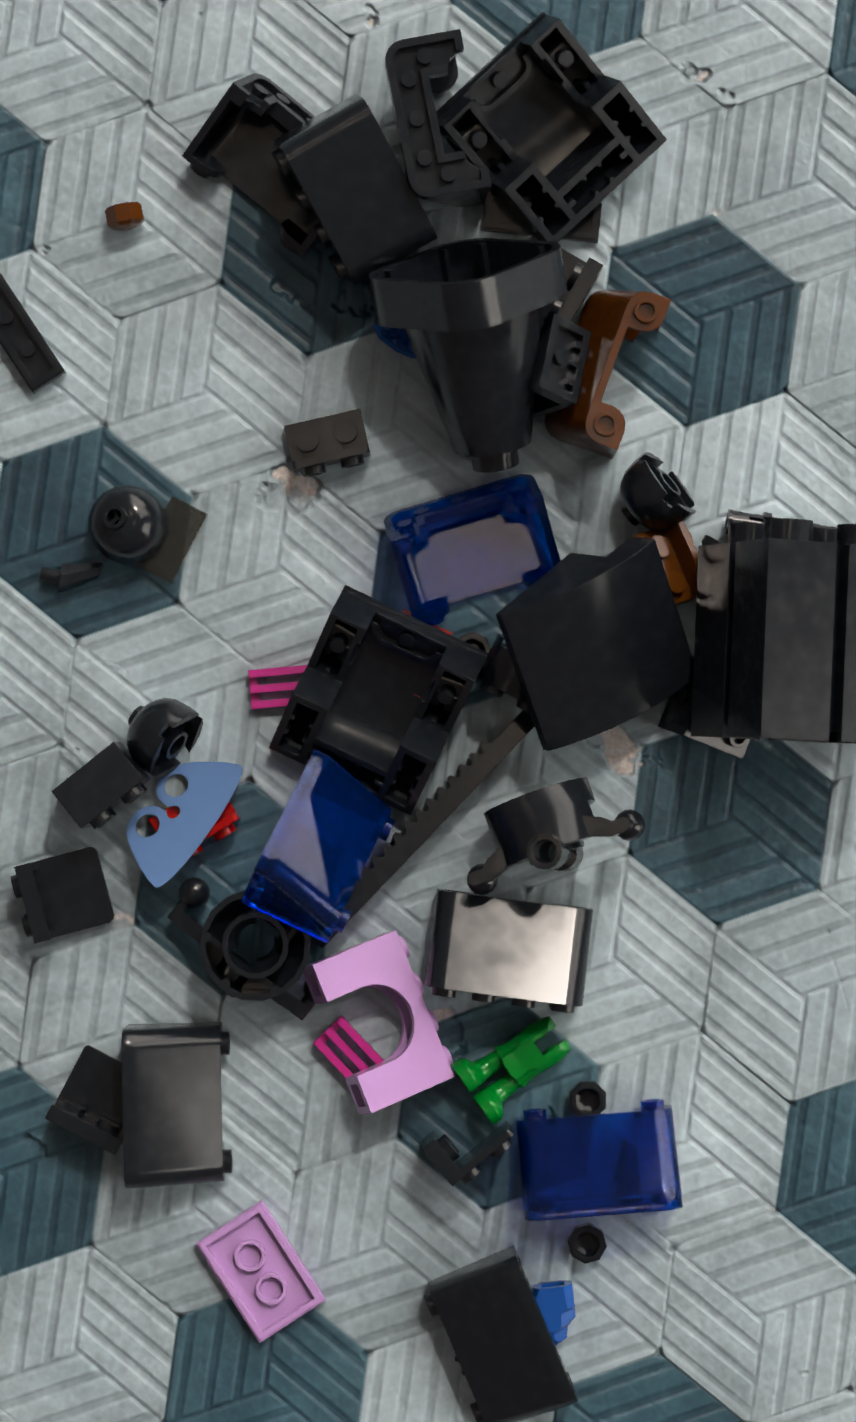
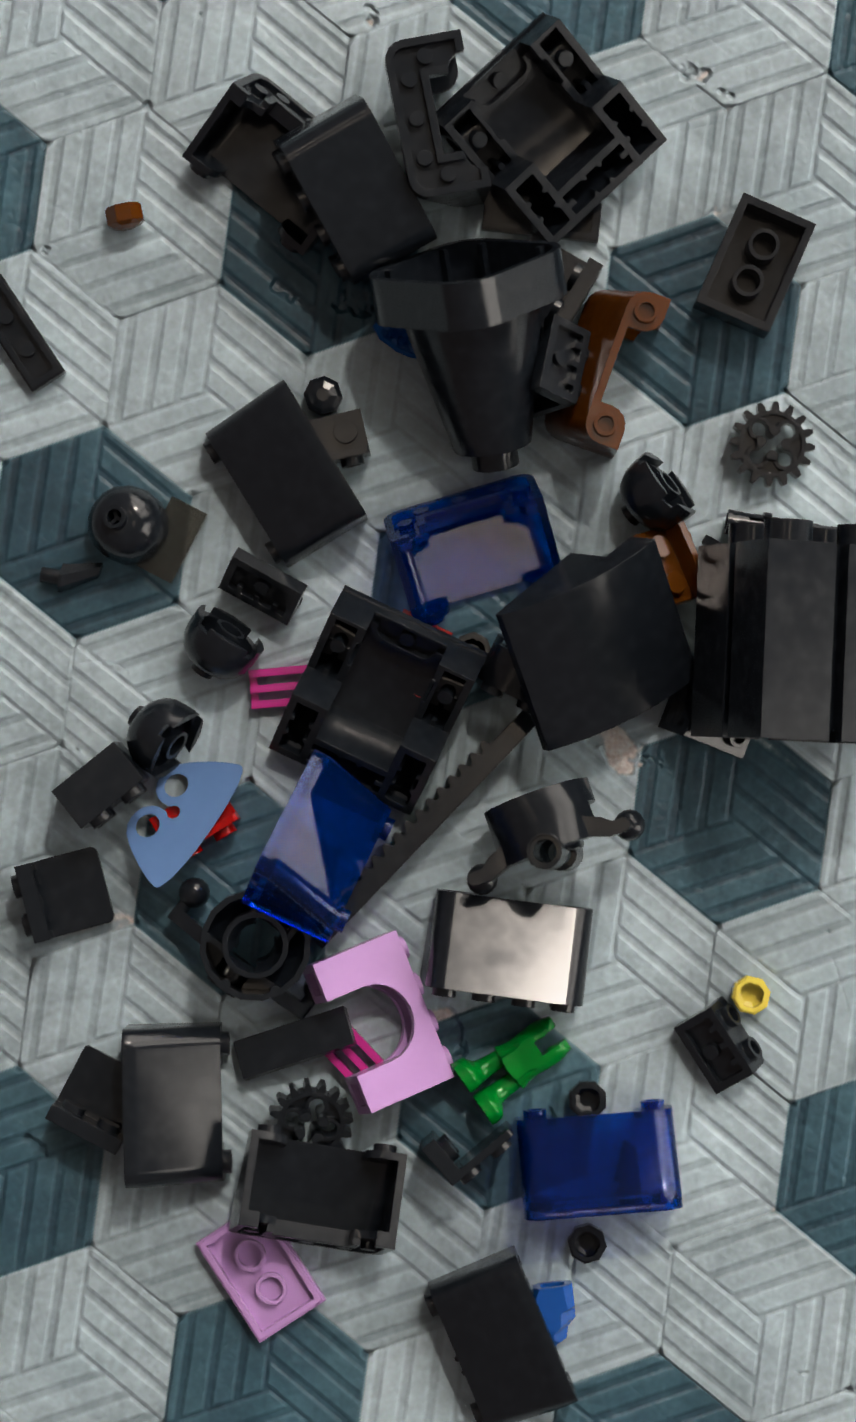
(220, 644): none -> black cylinder
(263, 586): none -> black bracket
(285, 475): none -> black windscreen
(294, 1043): none -> black tile
(319, 1193): none -> black windscreen
(323, 396): none -> black tile
(331, 1110): none -> black gear
(720, 1045): none -> black bracket
(750, 994): none -> light yellow tile
(754, 265): none -> black brick
(794, 446): none -> black gear

